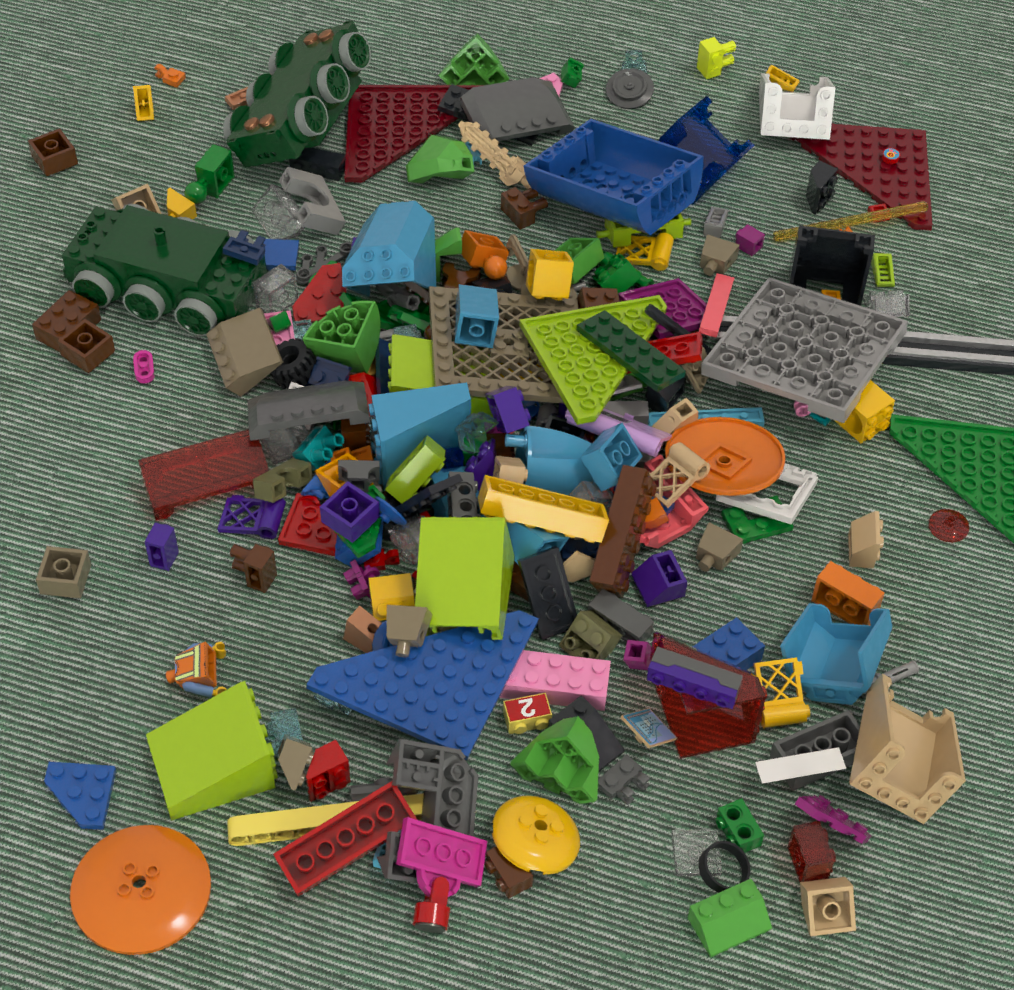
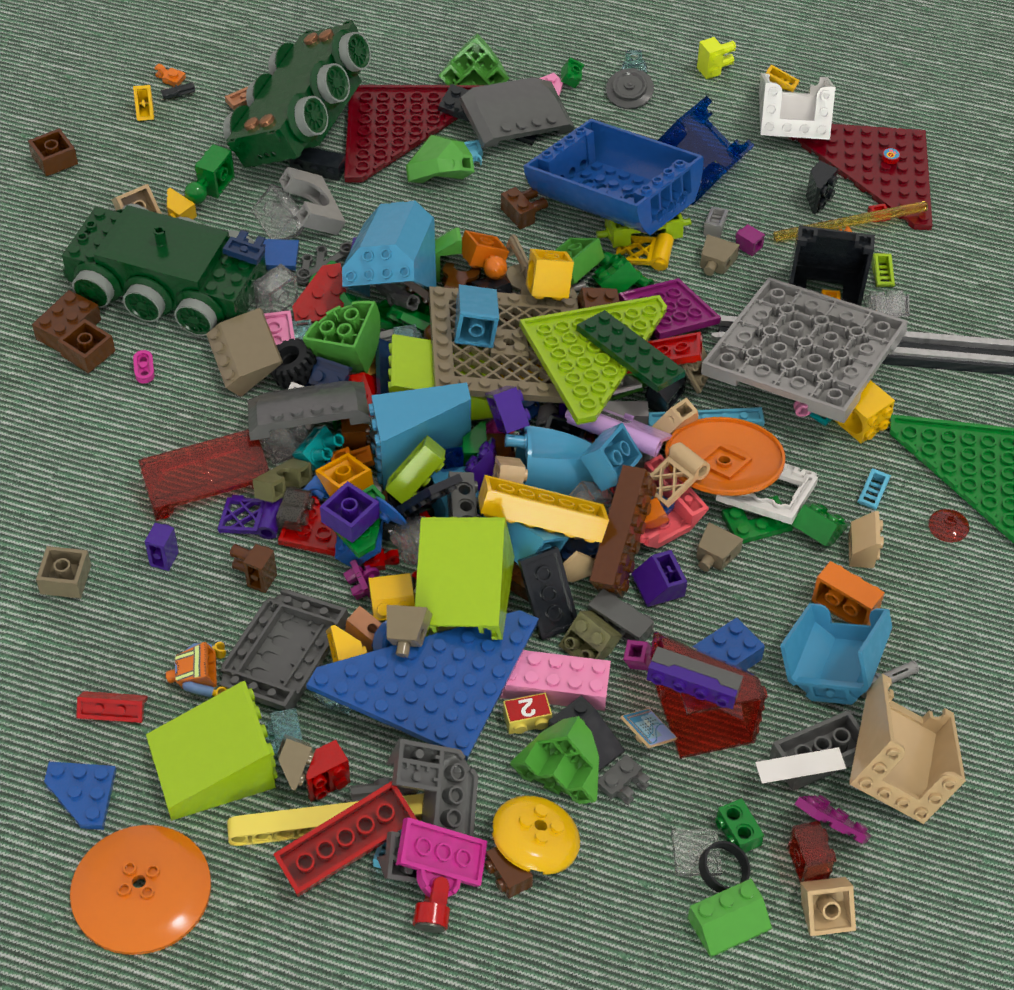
(111, 706): none -> red panel
(178, 91): none -> black axle
(279, 322): green slope -> none
(282, 648): none -> dark grey slope
(294, 509): none -> clear smoke brick
(343, 644): none -> yellow slope
(359, 472): dark grey brick -> none
(473, 427): clear light blue piece -> none
(510, 167): tan bar -> none
(669, 323): black axle -> none
(716, 305): coral tile -> none
(786, 710): yellow piece -> none
(820, 524): none -> green slope
(877, 476): none -> medium azure slope

